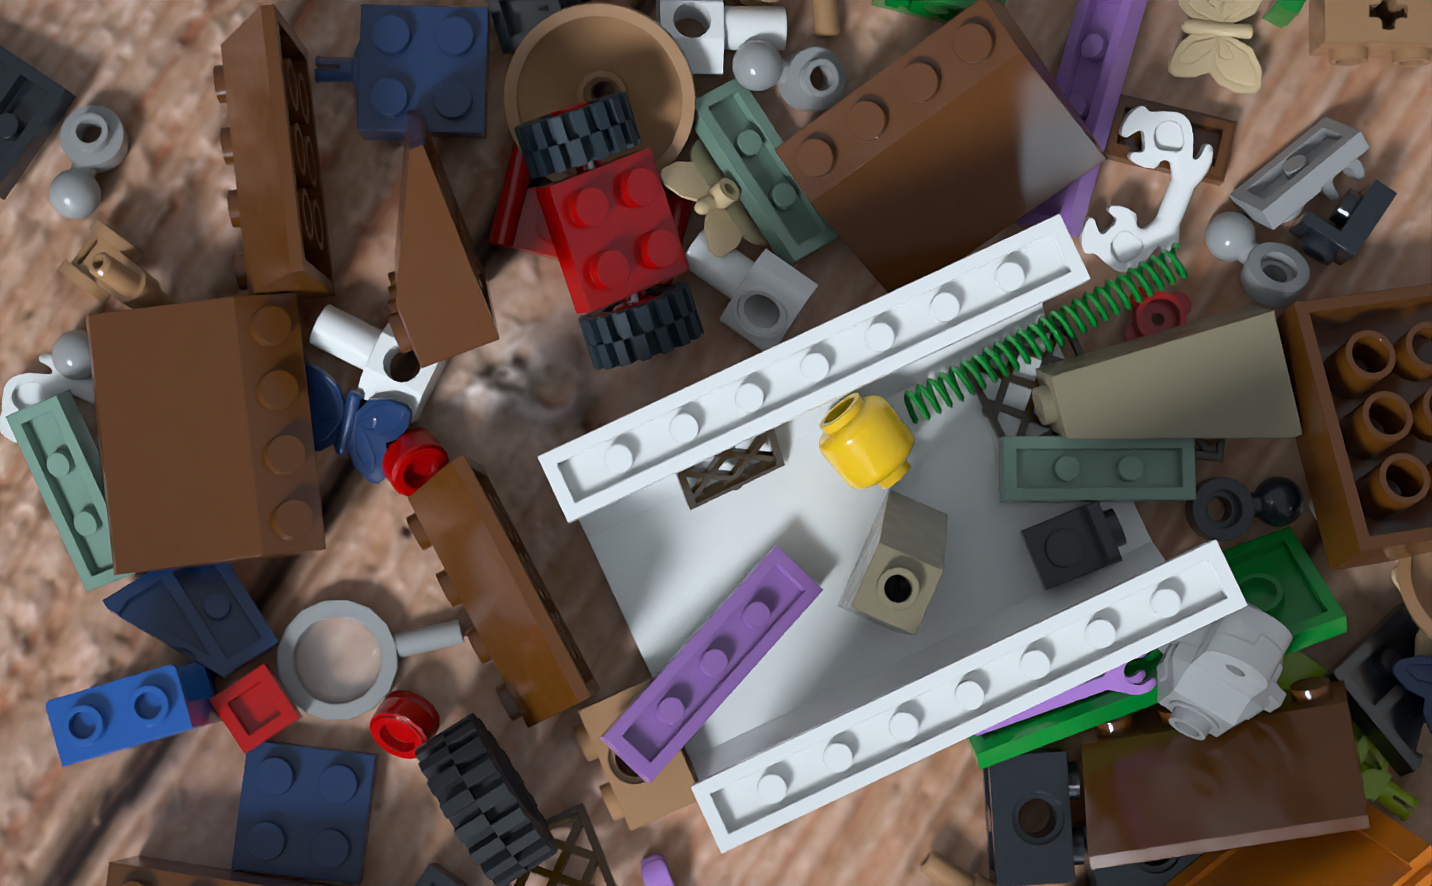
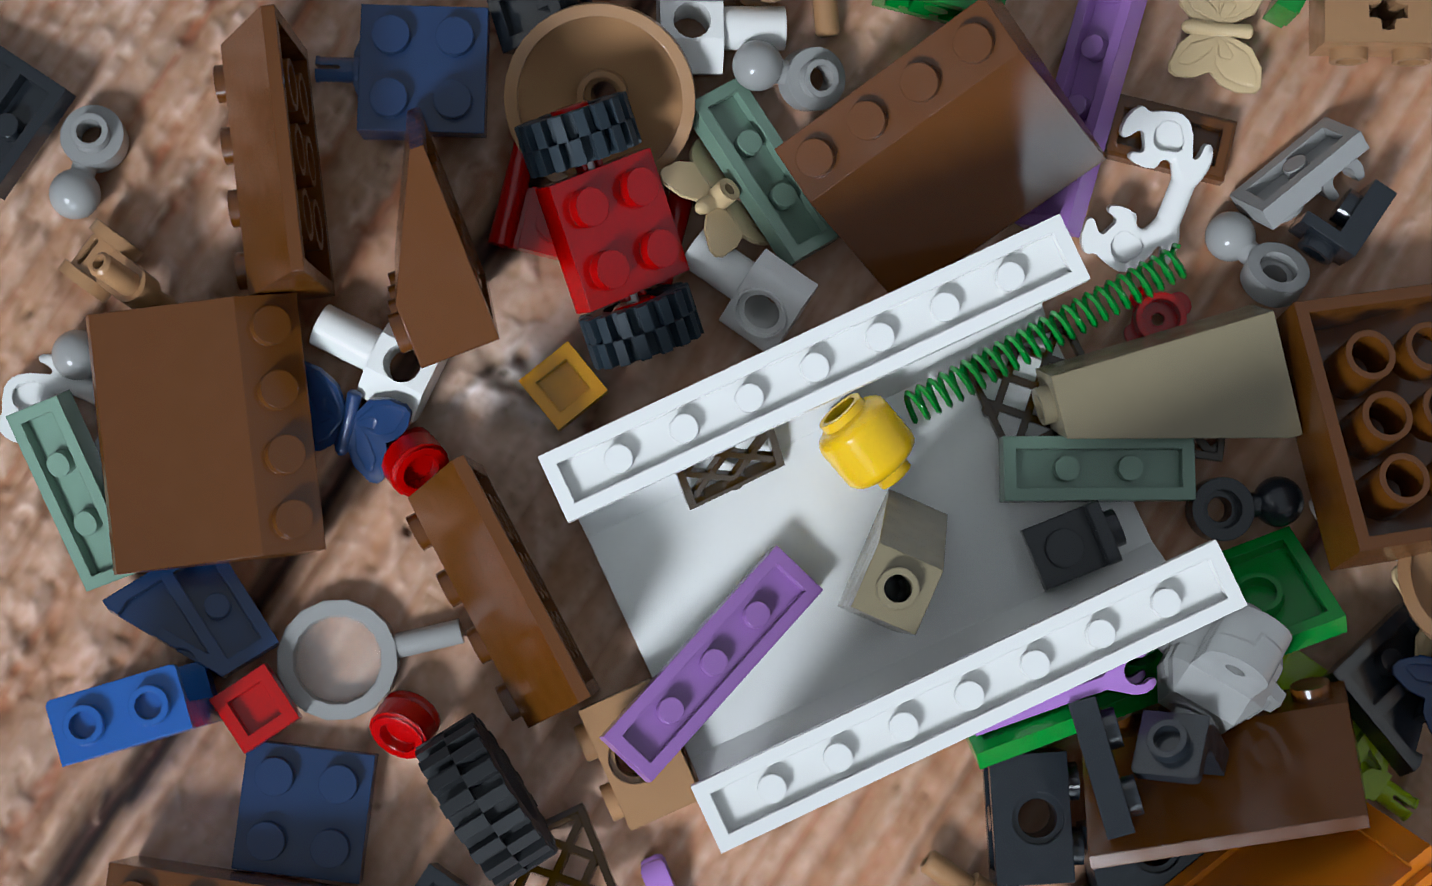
(563, 386): none -> light orange plate
(1115, 795): none -> black wing
(1178, 748): none -> black bracket

